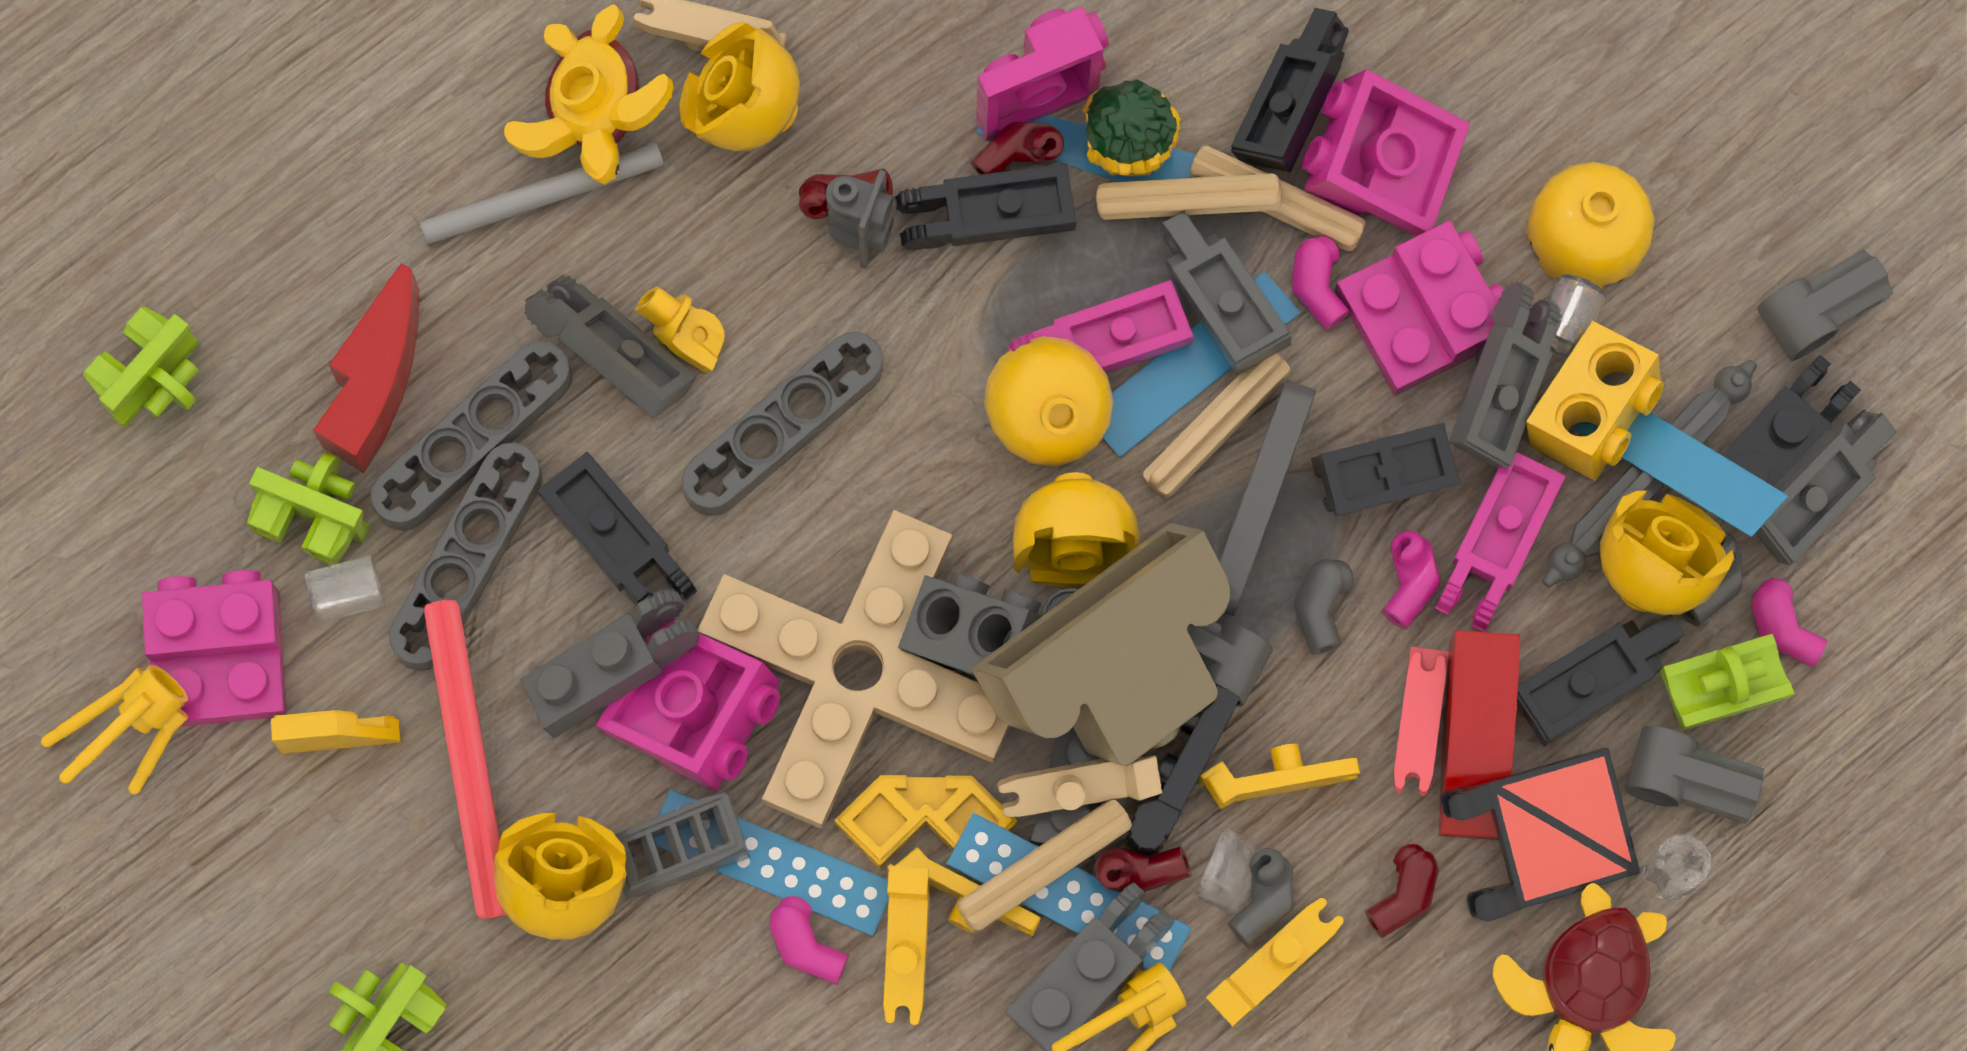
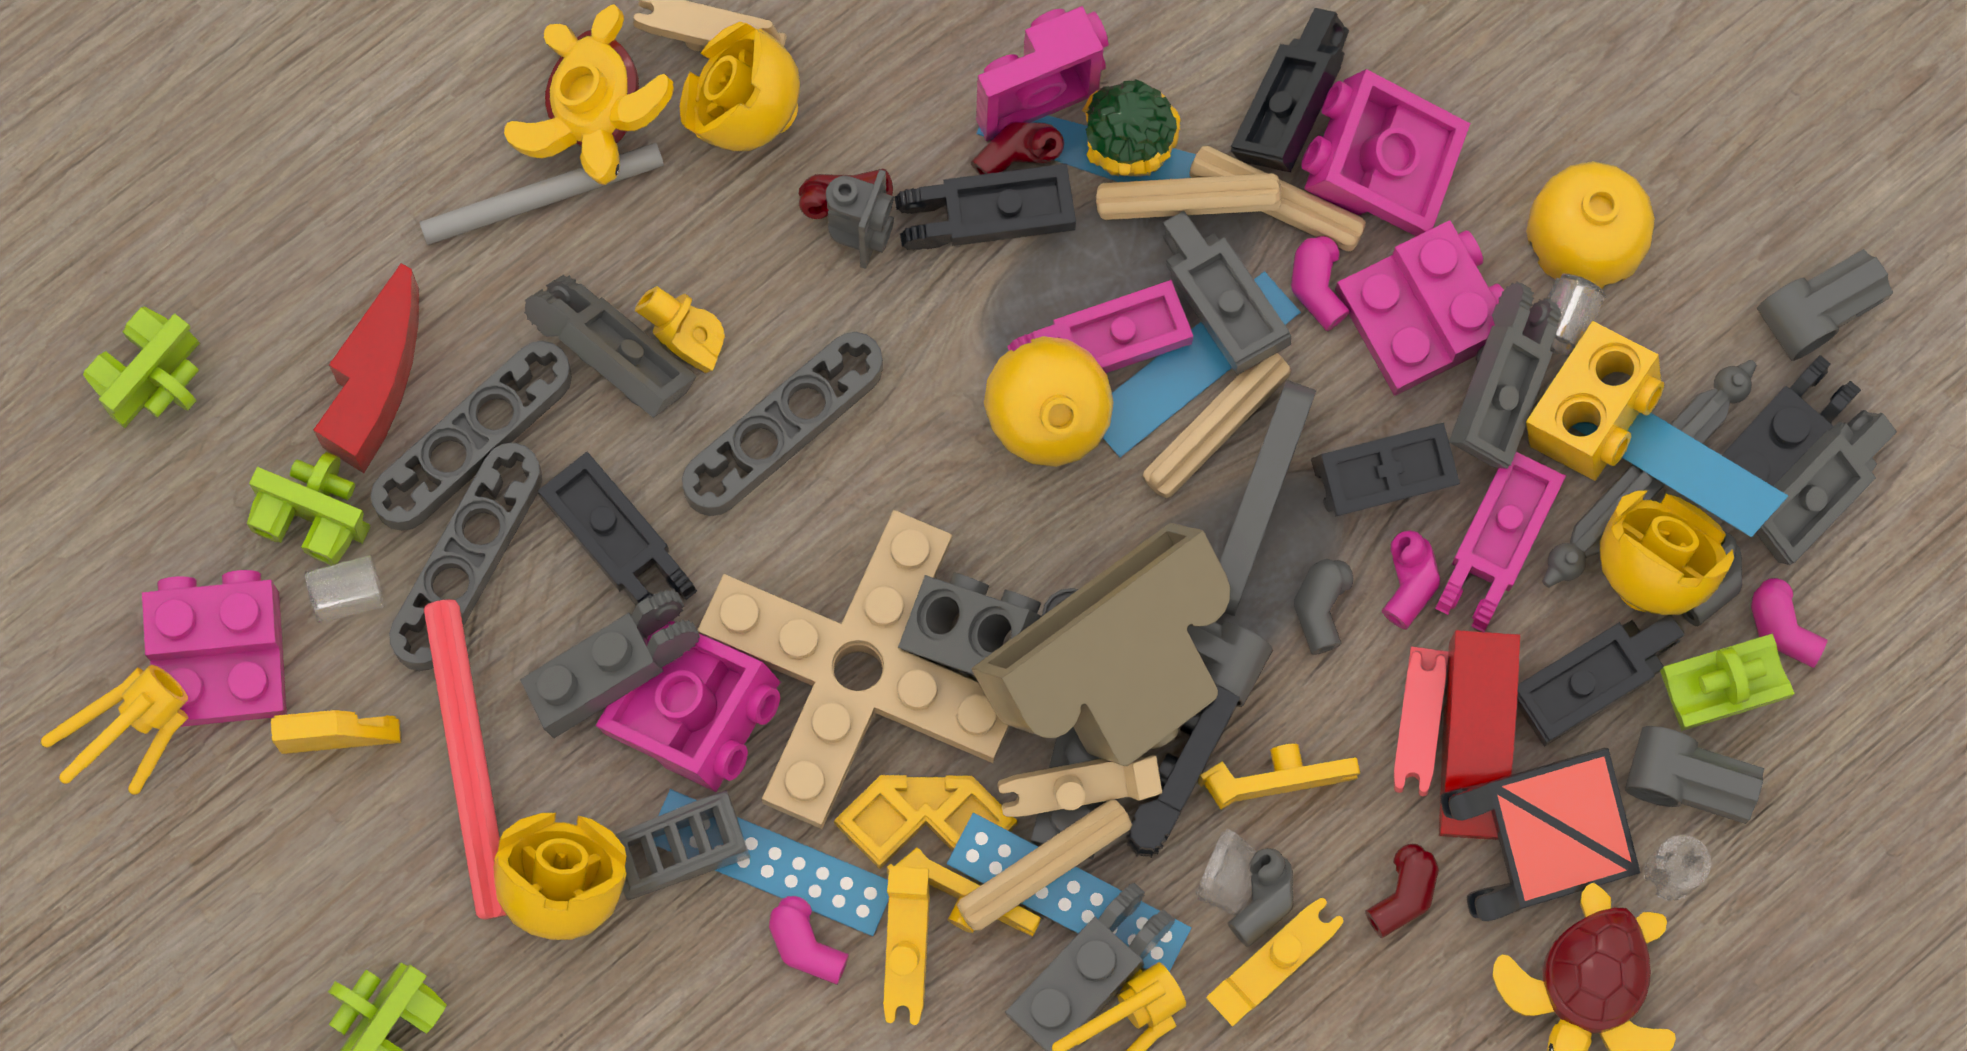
(1073, 531): yellow cylinder -> none
(1121, 867): dark red arm -> none

